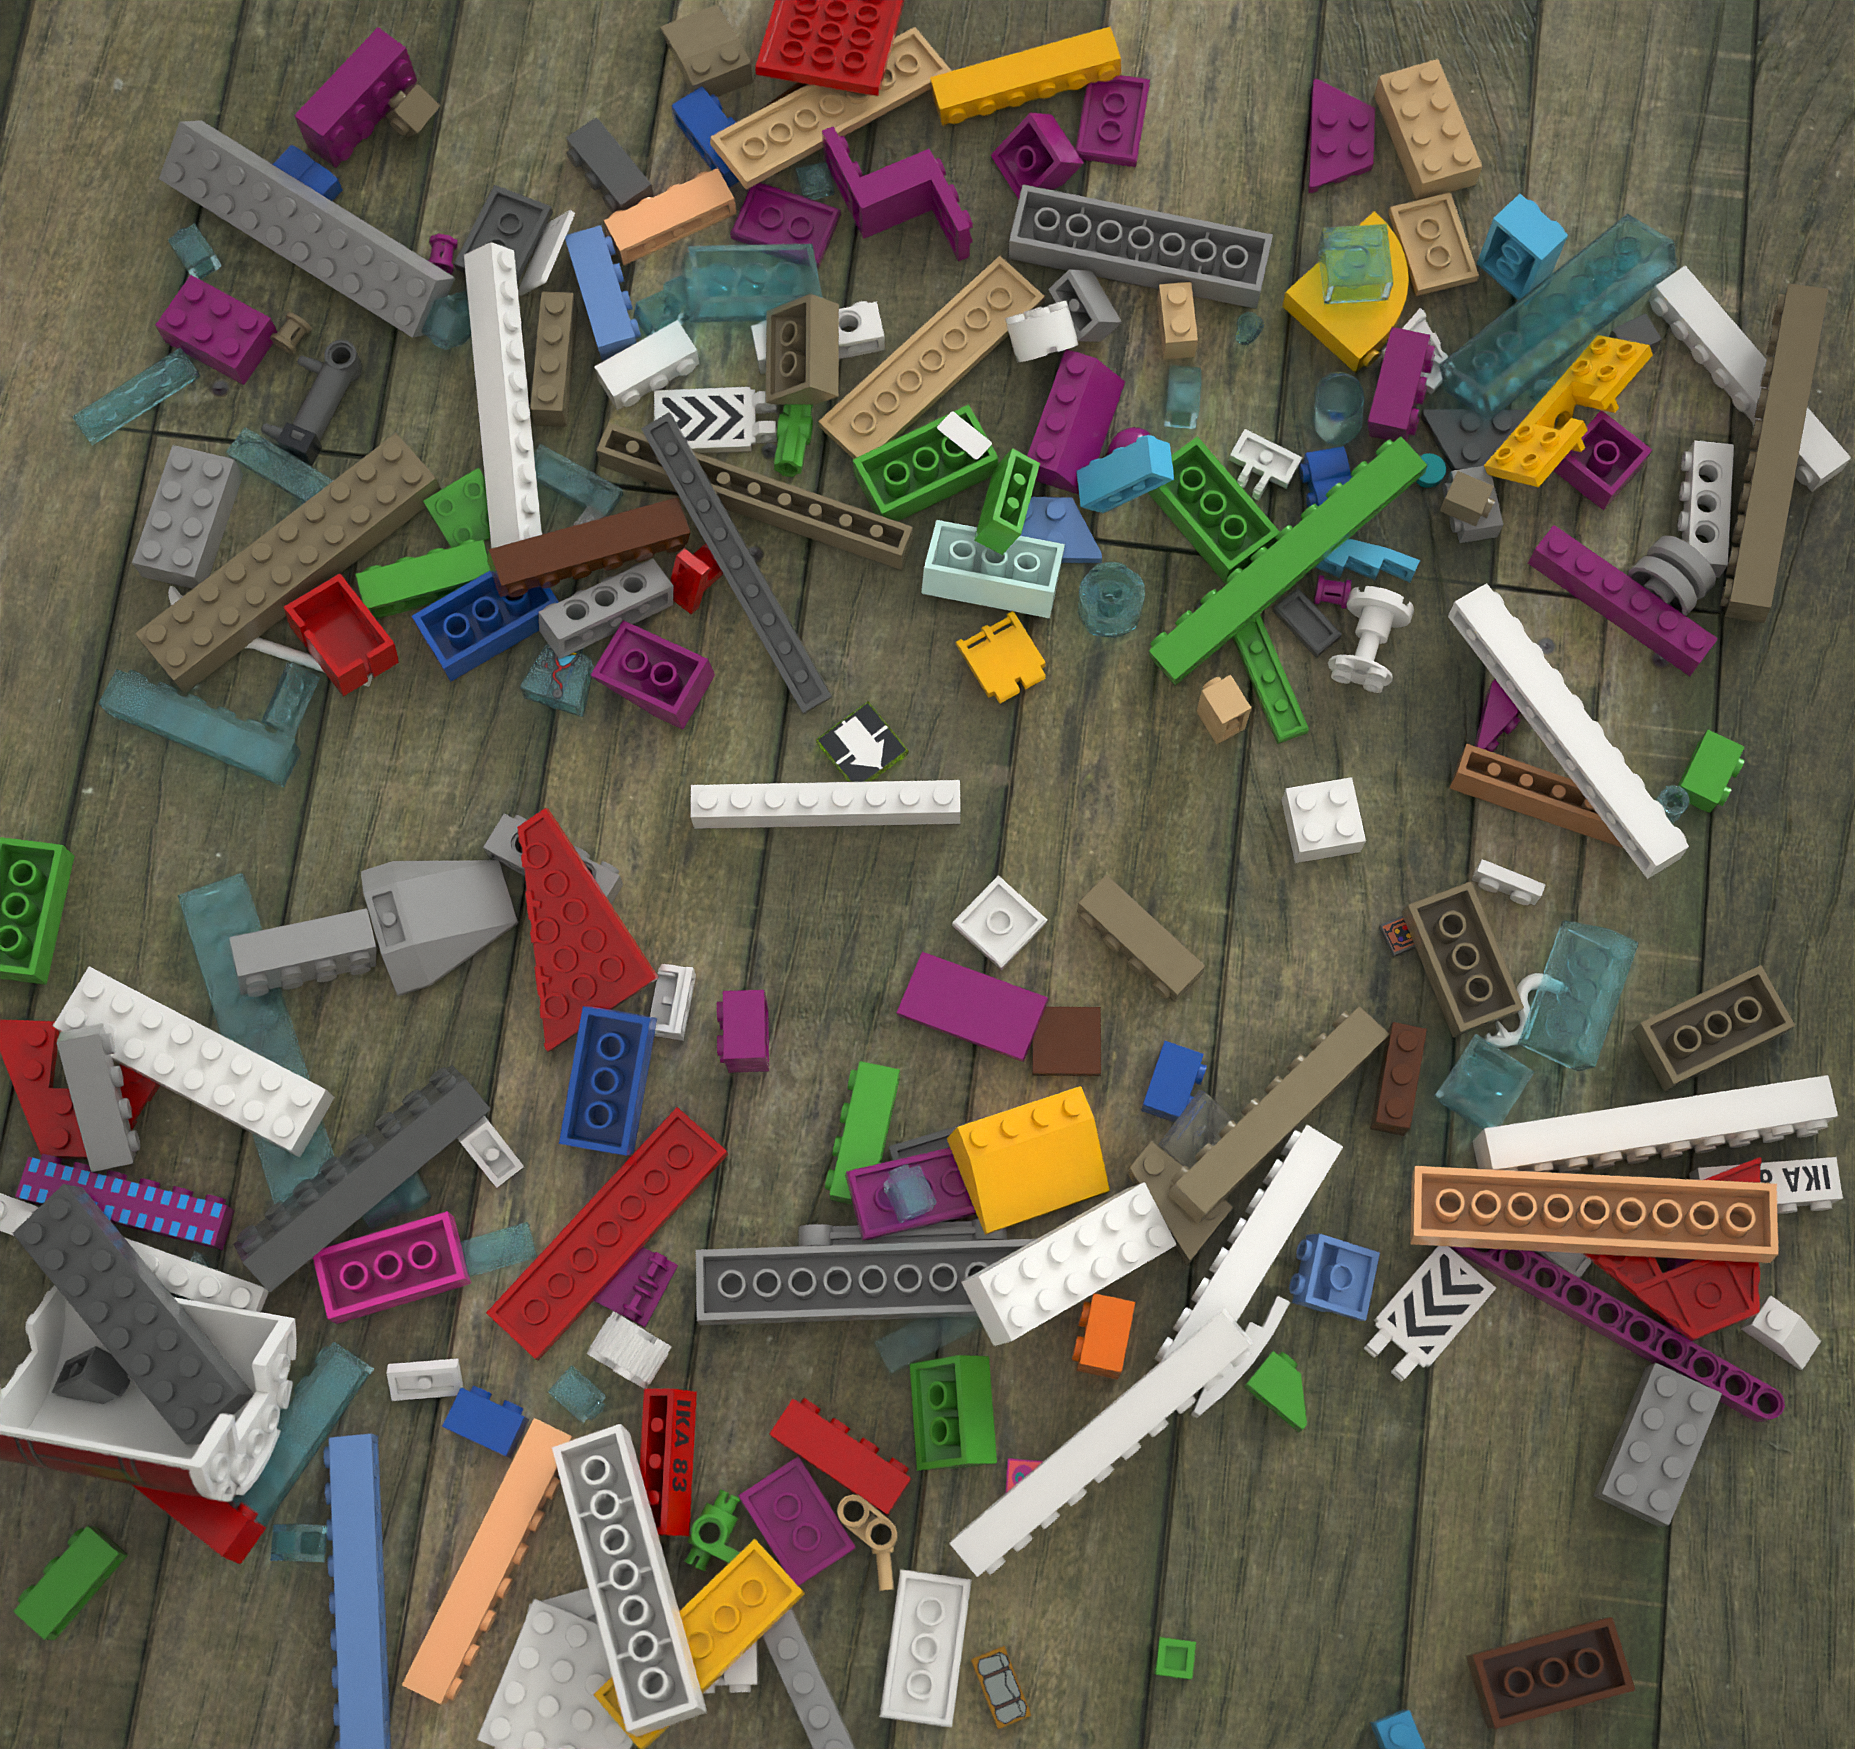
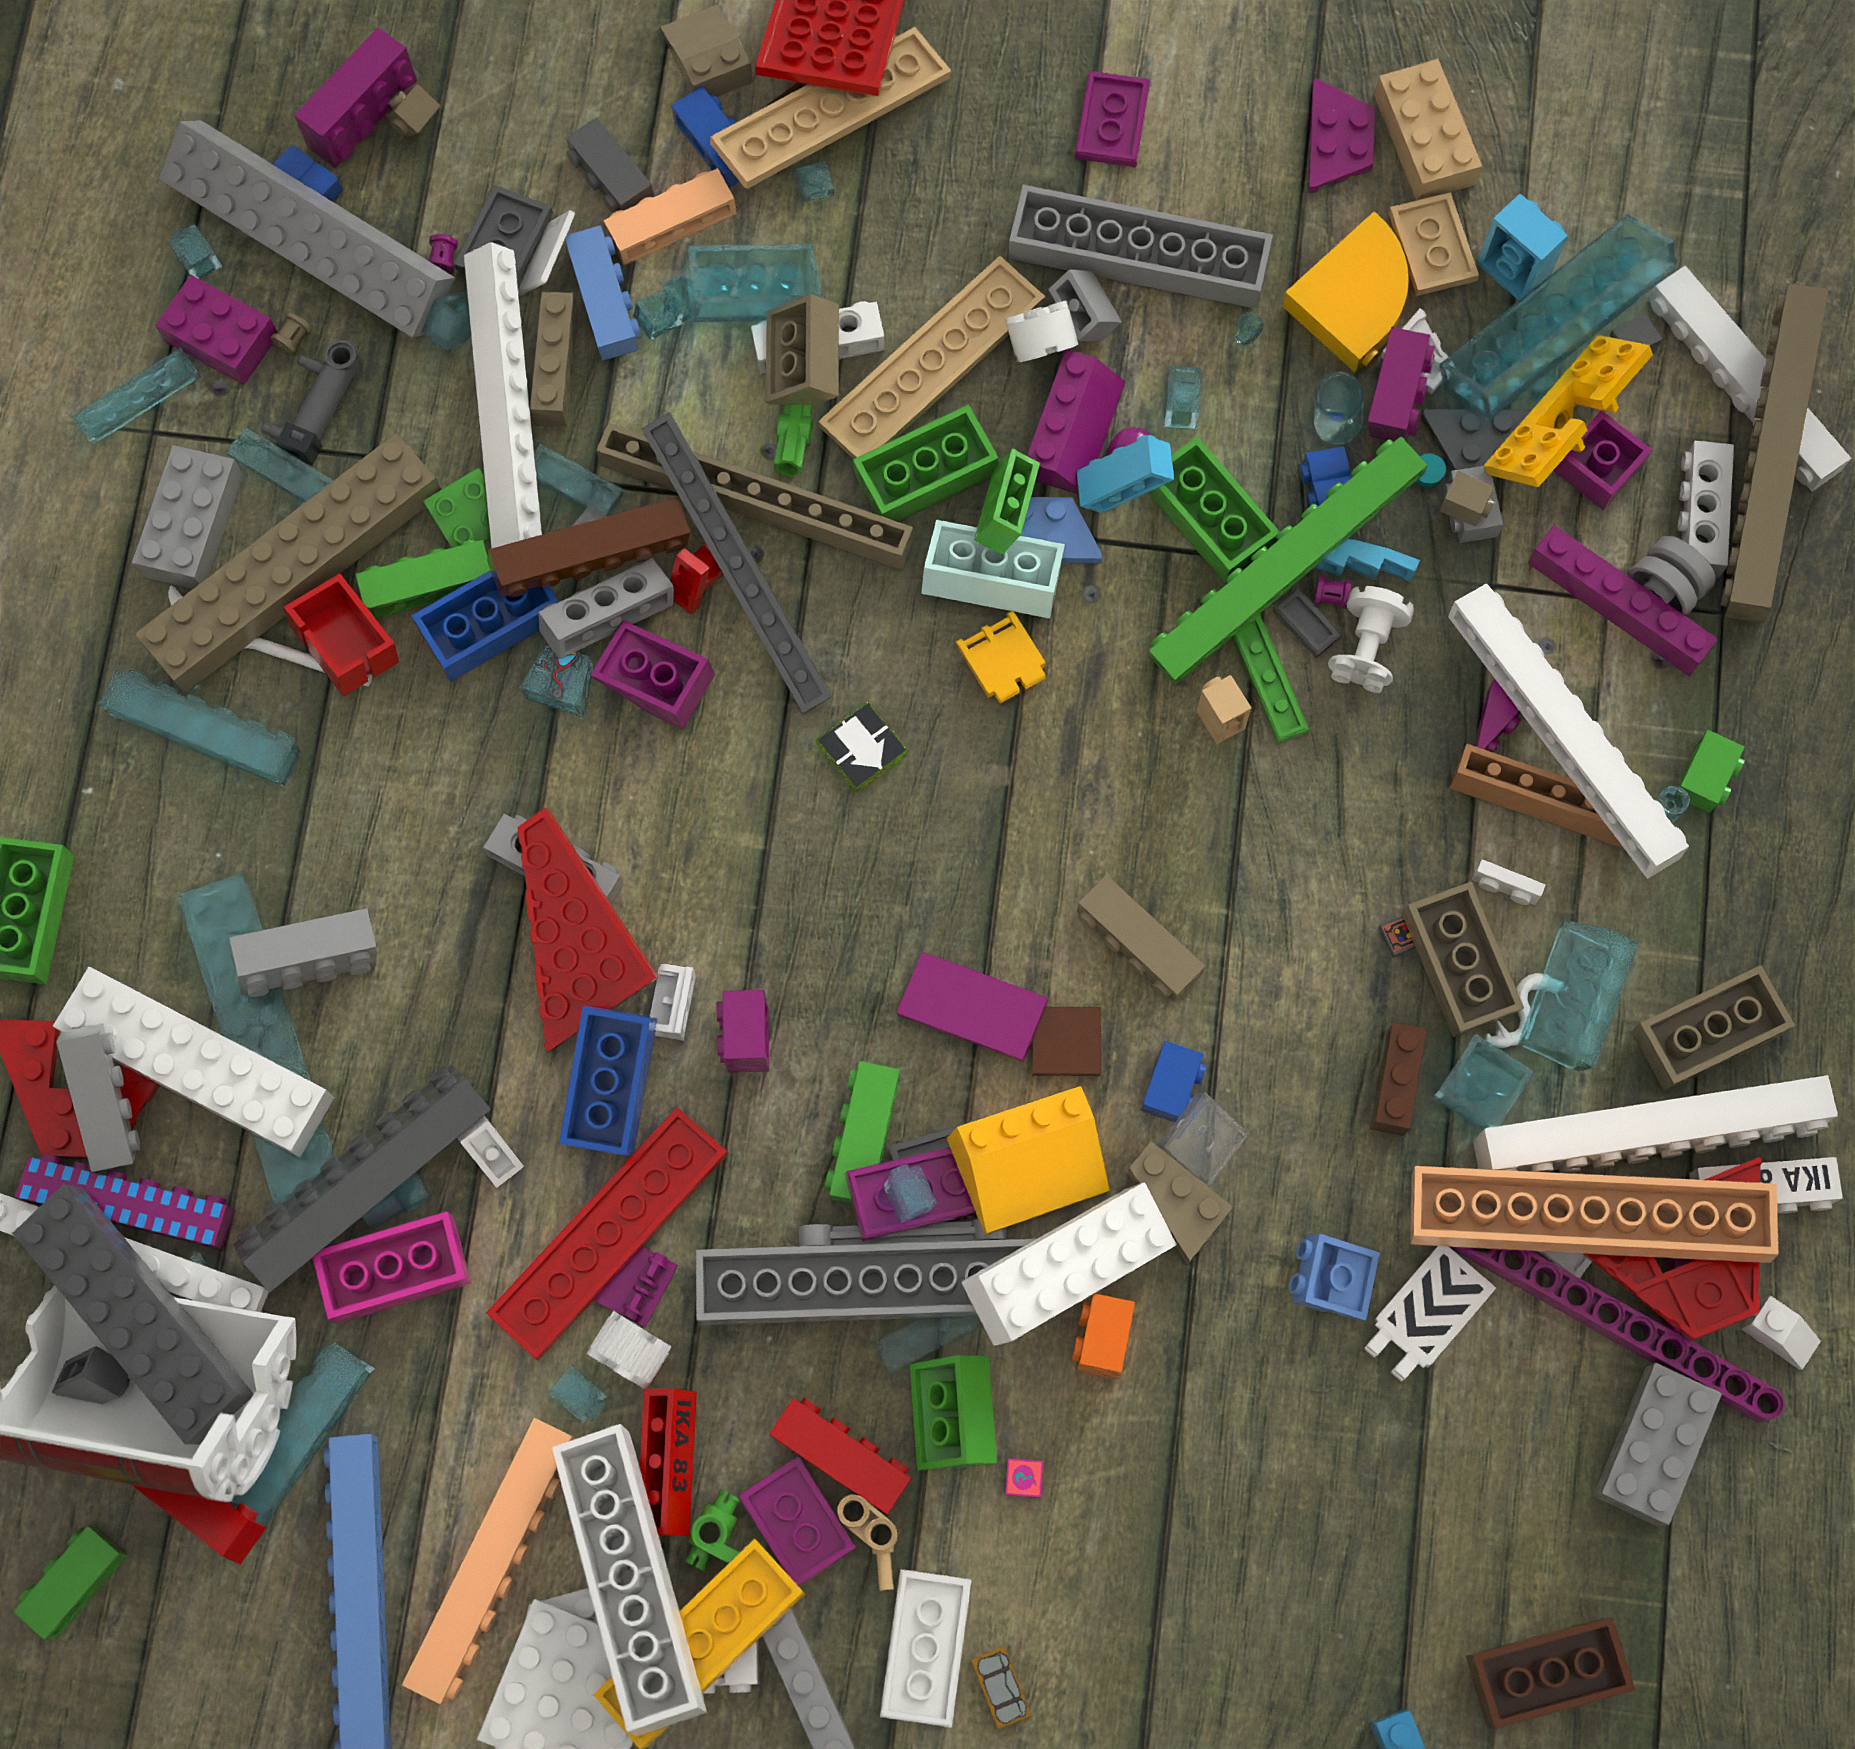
(290, 699): clear light blue plate -> none
(298, 1543): clear light blue brick -> none
(424, 1379): white plate -> none
(435, 915): light grey wedge -> none
(486, 1421): blue brick -> none
(498, 1249): clear light blue plate -> none
(647, 365): white brick -> none
(718, 417): white tile -> none
(785, 218): magenta tile -> none
(825, 804): white brick -> none
(898, 193): magenta bracket -> none
(964, 435): white sticker -> none
(999, 922): white tile -> none
(1026, 76): yellow brick -> none
(1037, 154): magenta slope -> none
(1101, 1442): white brick -> none
(1128, 597): clear light blue brick -> none
(1175, 1658): bright green panel -> none
(1177, 320): tan brick -> none
(1260, 1337): white slope -> none
(1262, 1236): white brick -> none
(1265, 460): white hinge -> none
(1277, 1115): dark tan brick -> none
(1280, 1389): bright green slope -> none
(1323, 820): white brick -> none
(1355, 263): clear light blue brick -> none

